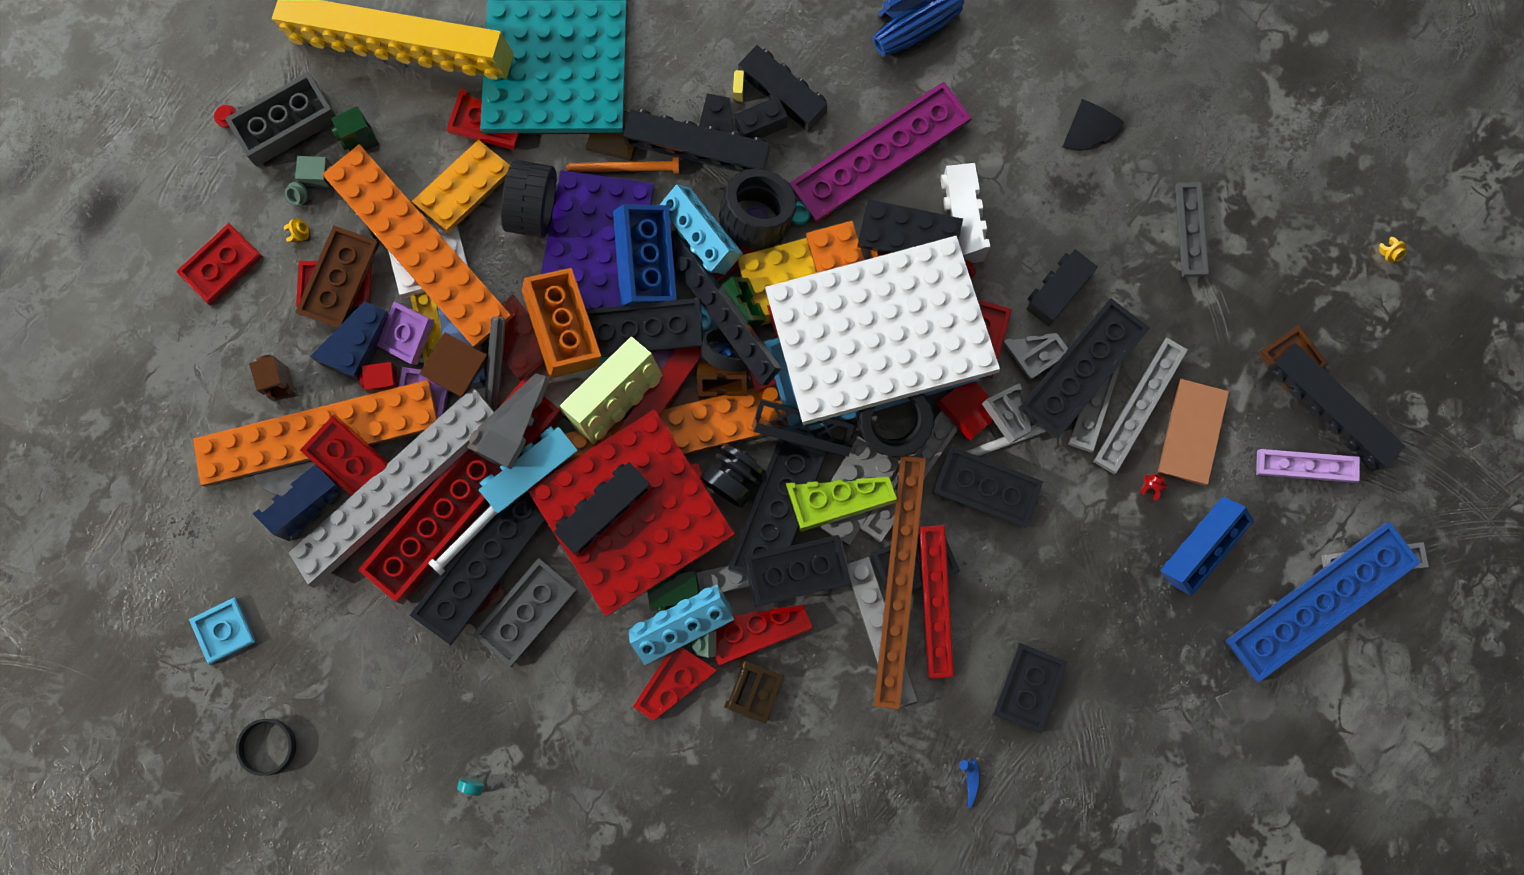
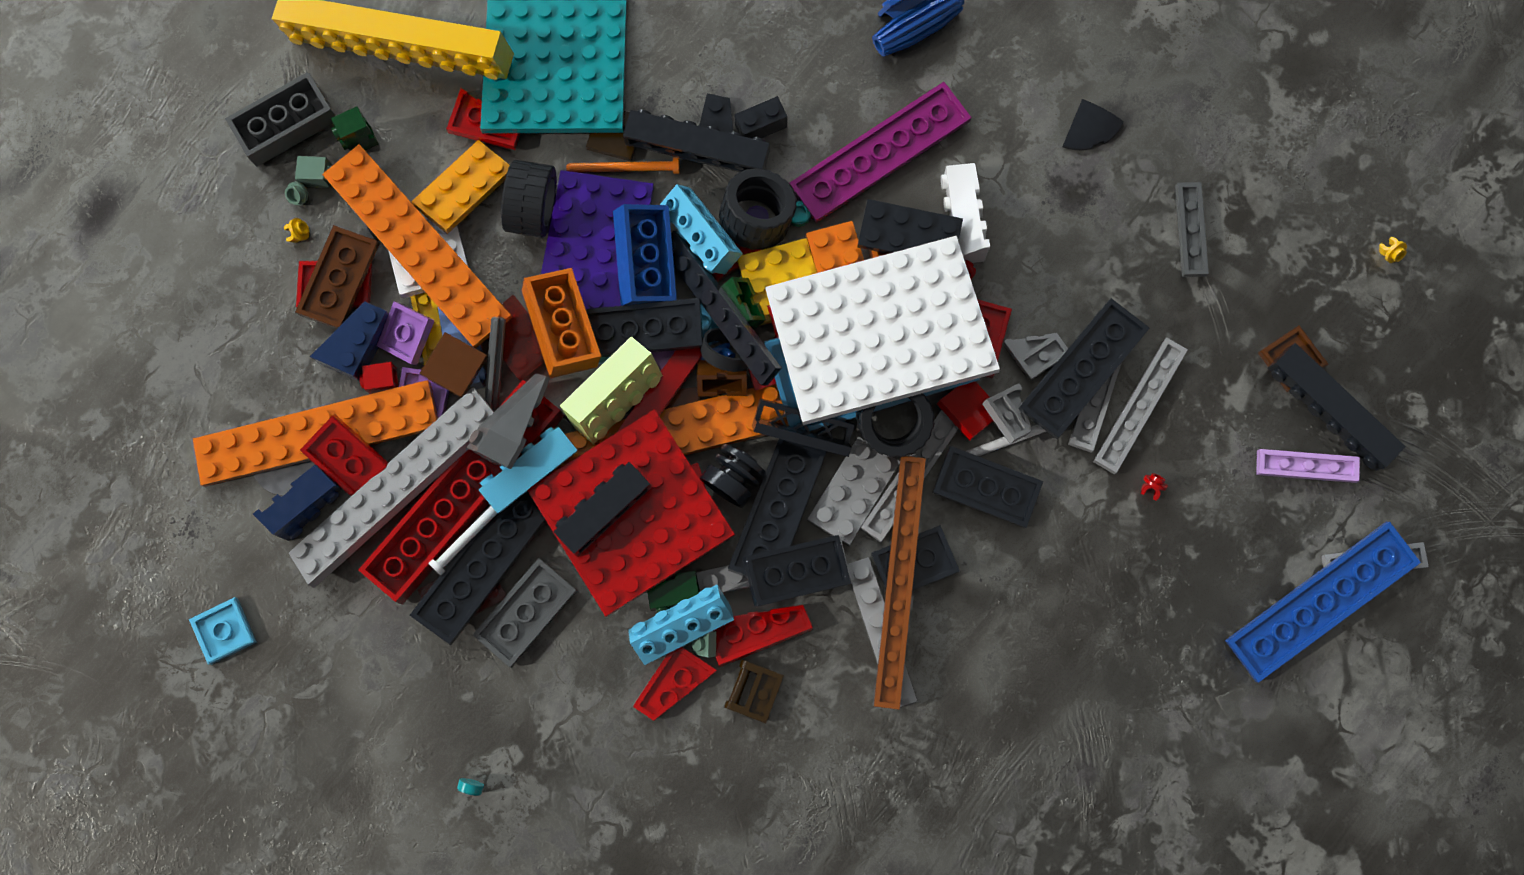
(219, 264): red tile -> none
(223, 112): red plate -> none
(241, 740): black tyre -> none
(272, 377): reddish brown brick -> none
(738, 86): light yellow tile -> none
(777, 80): black brick -> none
(832, 501): lime wing -> none
(936, 602): red tile -> none
(973, 779): blue bar -> none
(1029, 688): black plate -> none
(1060, 287): black brick -> none
(1193, 432): nougat tile -> none
(1207, 545): blue brick -> none

